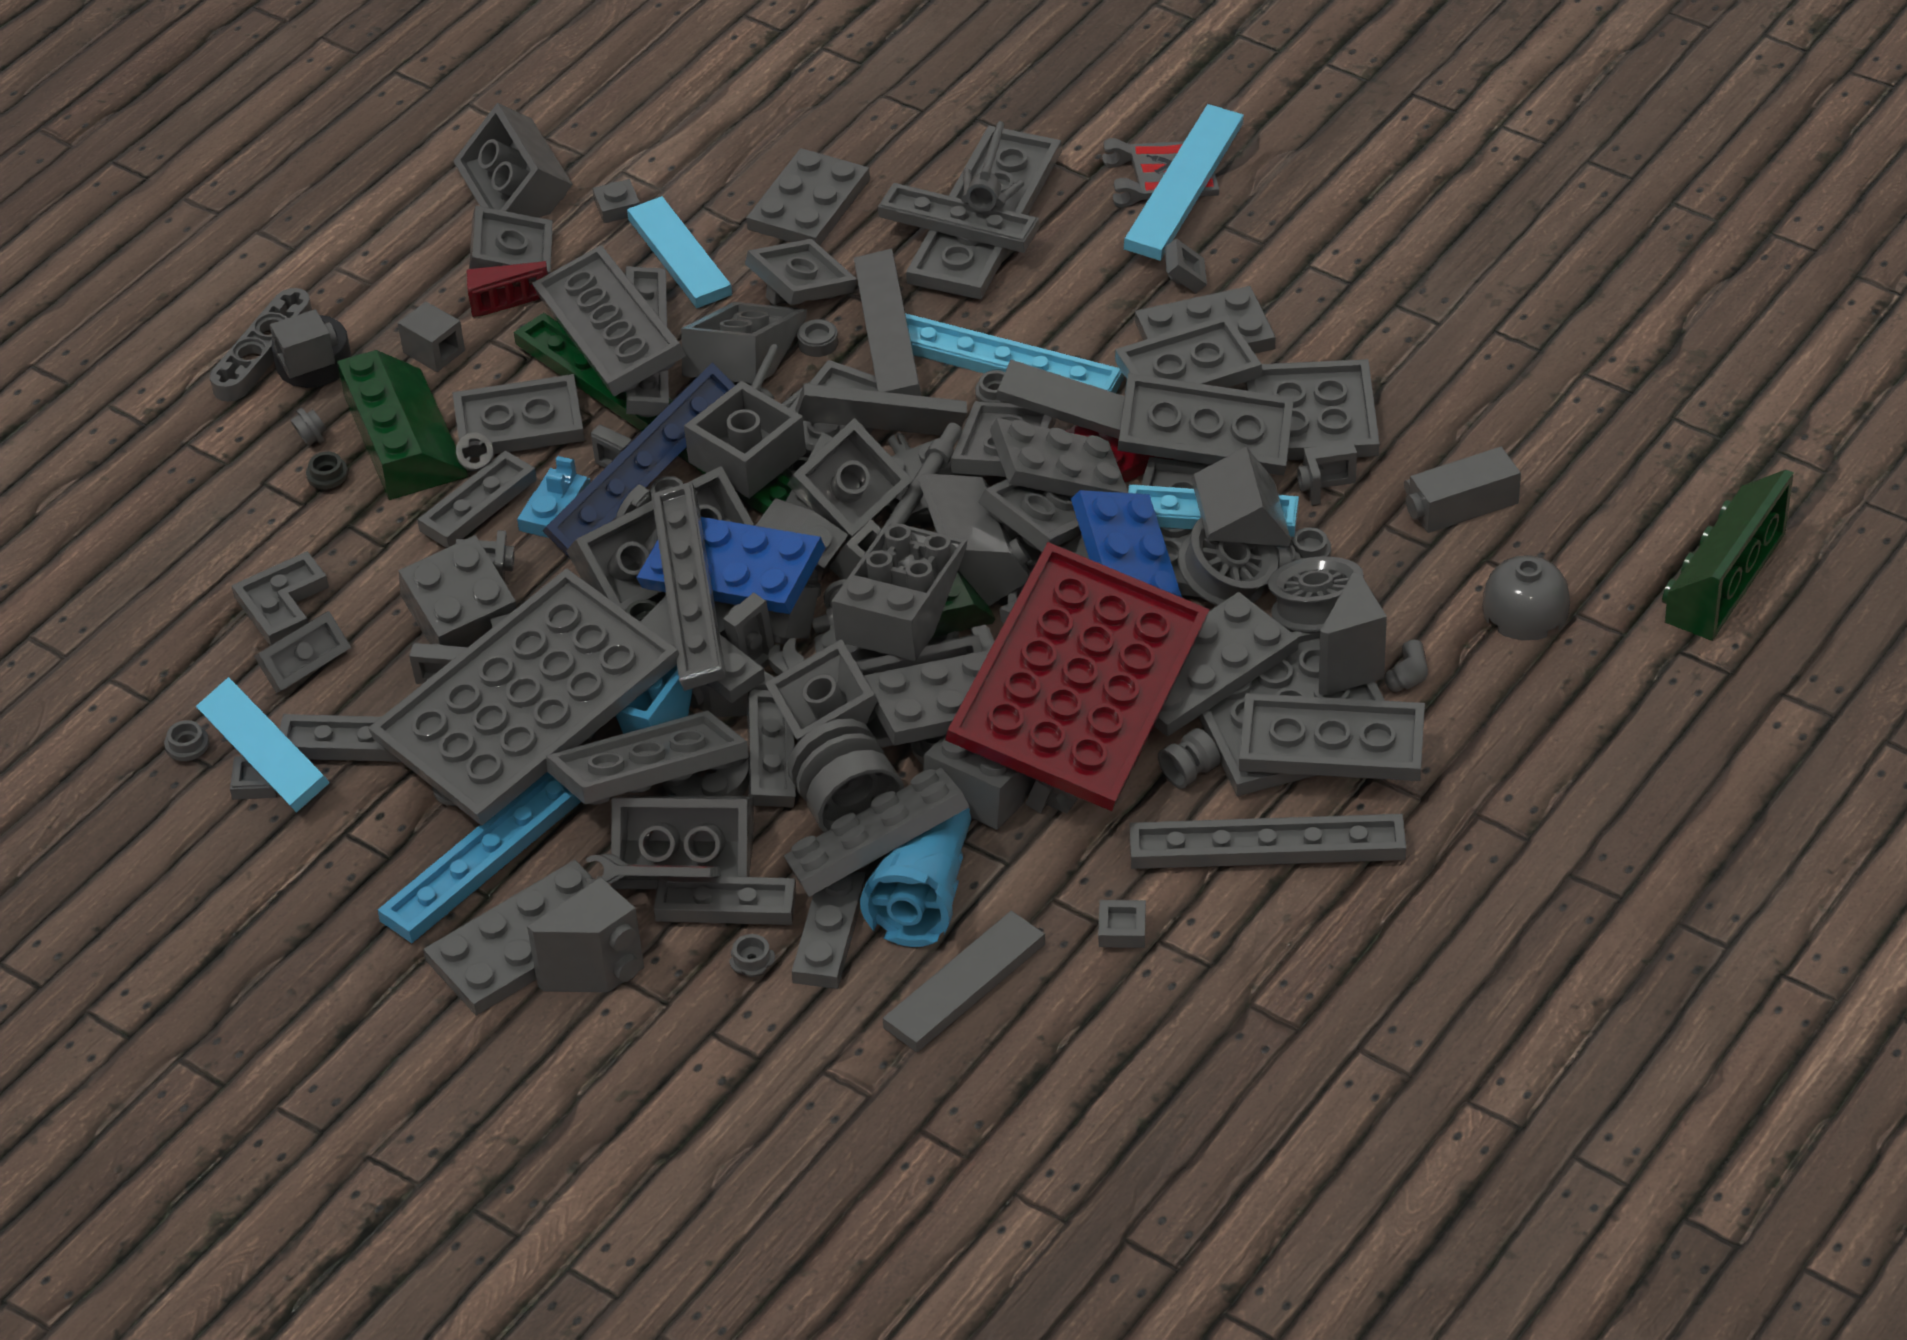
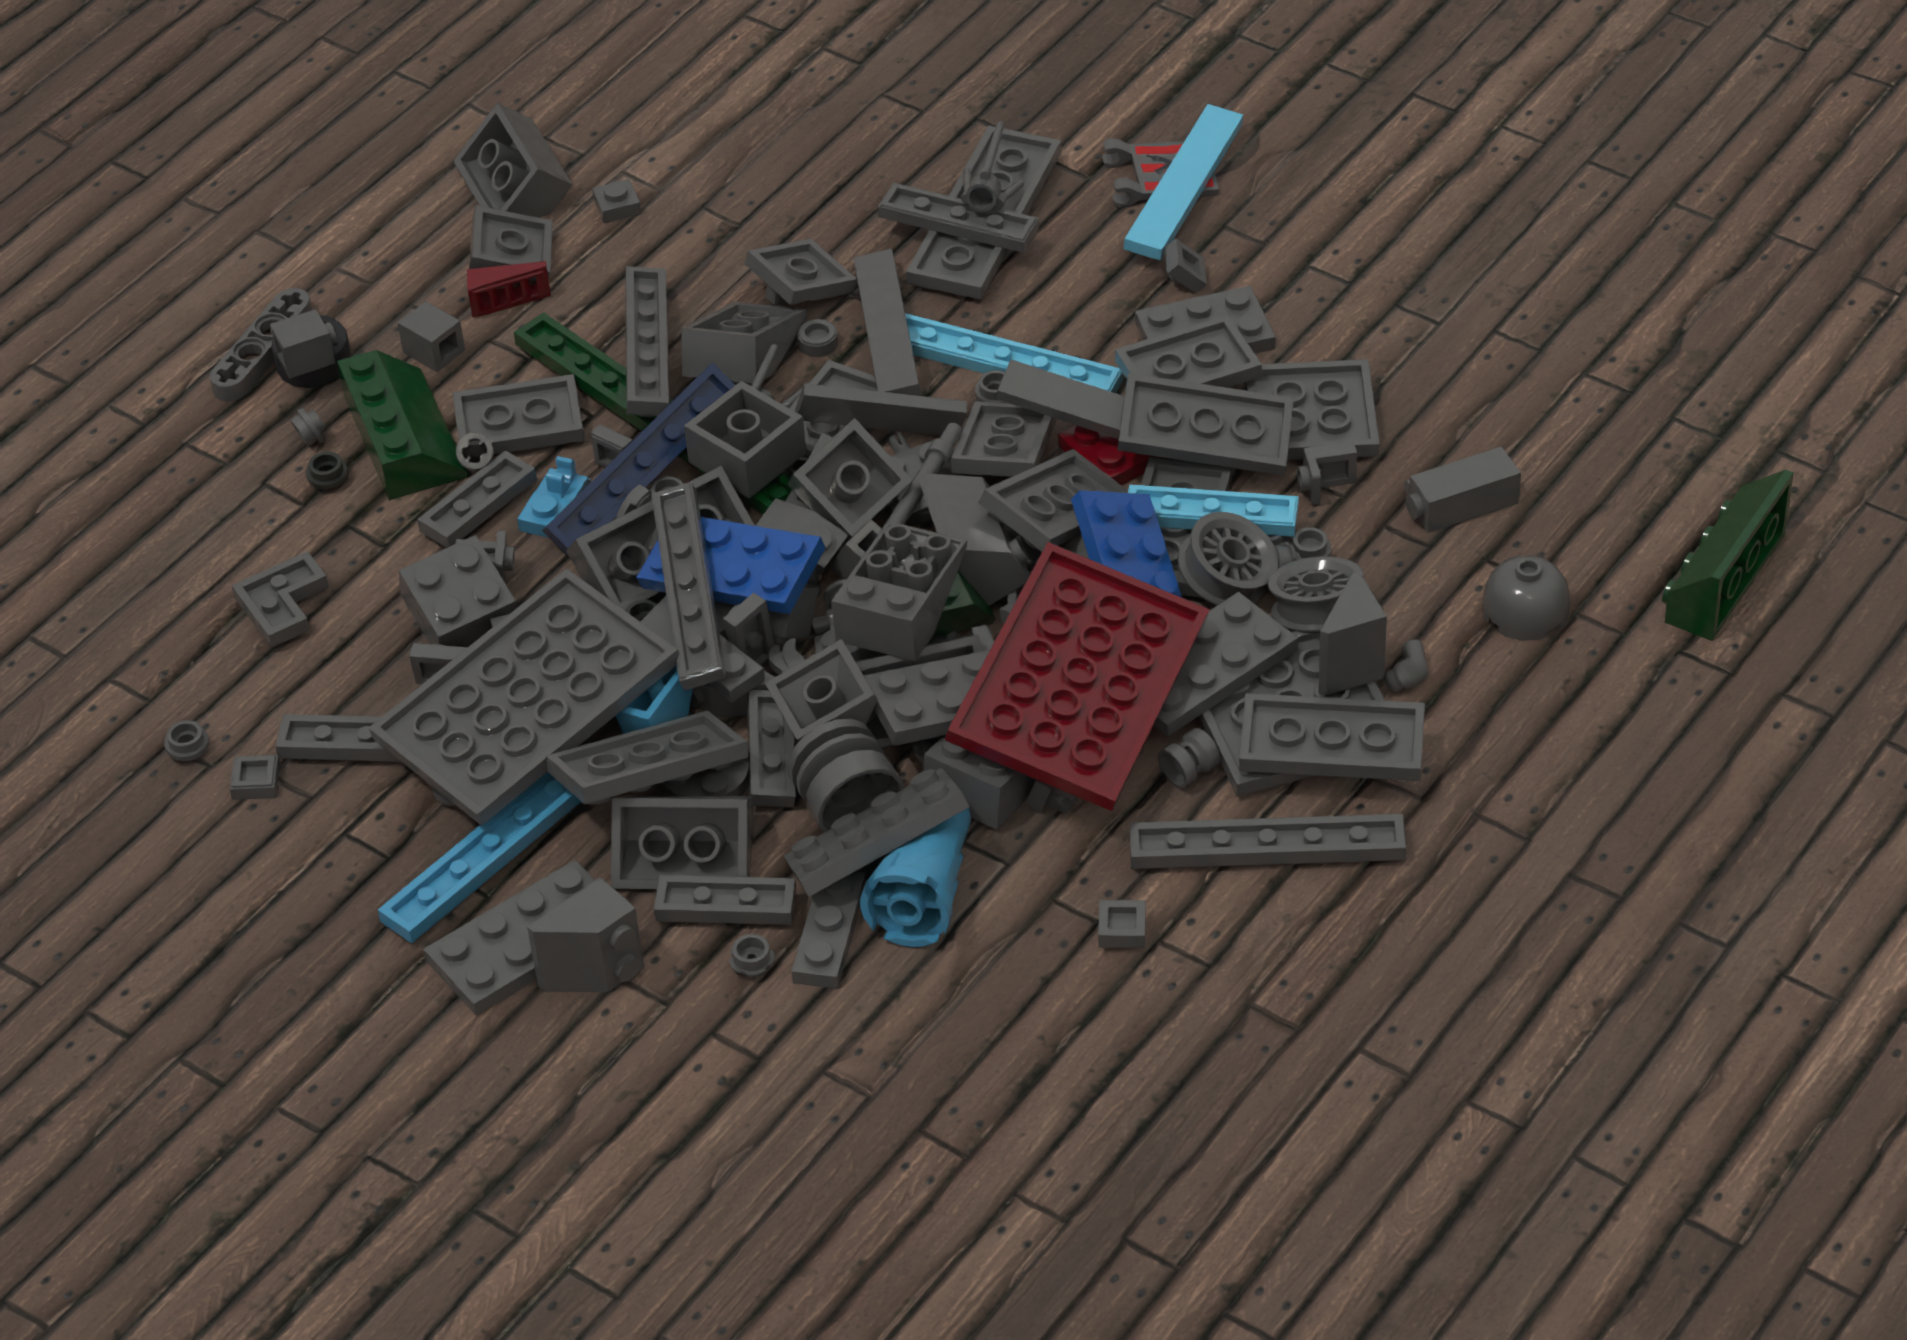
(262, 744): medium azure tile -> none
(302, 651): dark grey plate -> none
(608, 320): dark grey plate -> none
(617, 868): dark grey flag -> none
(679, 252): medium azure tile -> none
(808, 197): dark grey plate -> none
(963, 981): dark grey tile -> none
(1055, 459): dark grey plate -> none
(1240, 502): dark grey slope -> none

